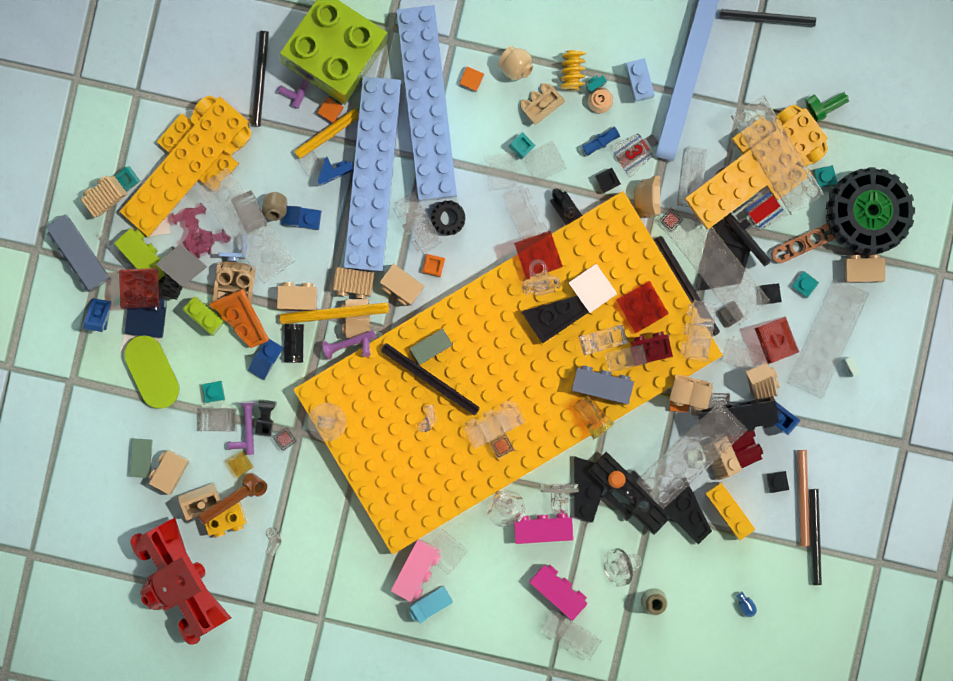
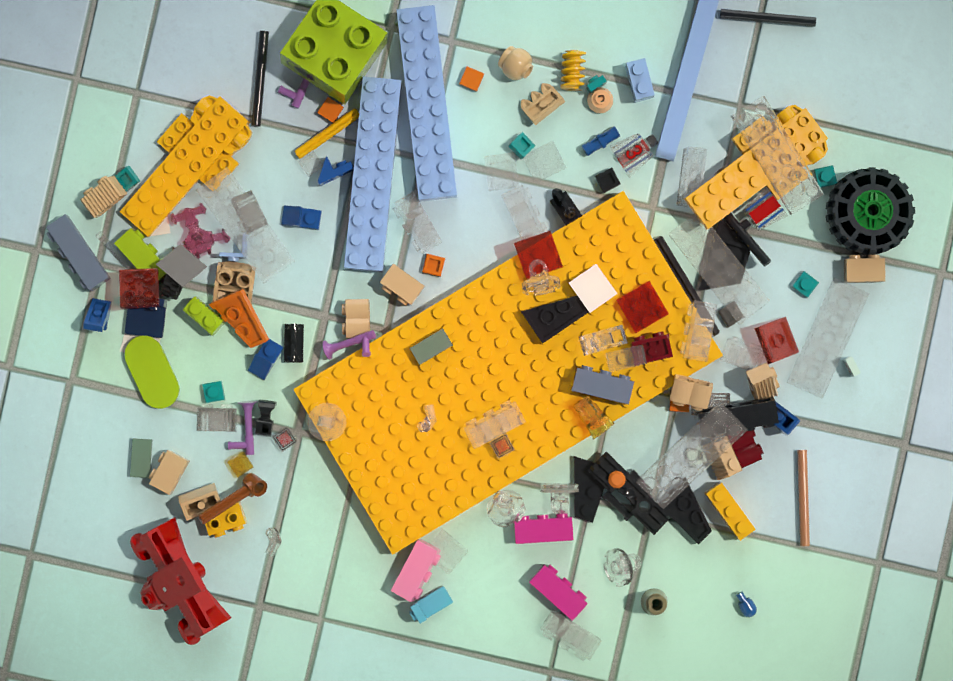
(274, 206): dark tan head -> none
(297, 297): tan brick -> none
(334, 313): yellow axle -> none
(353, 282): tan brick -> none
(430, 379): black axle -> none
(448, 206): black tyre -> none
(648, 197): tan slope -> none
(671, 219): tile -> none
(773, 292): black plate -> none
(777, 482): black plate -> none
(805, 240): nougat beam -> none
(815, 537): black piece -> none
(820, 111): green piece -> none

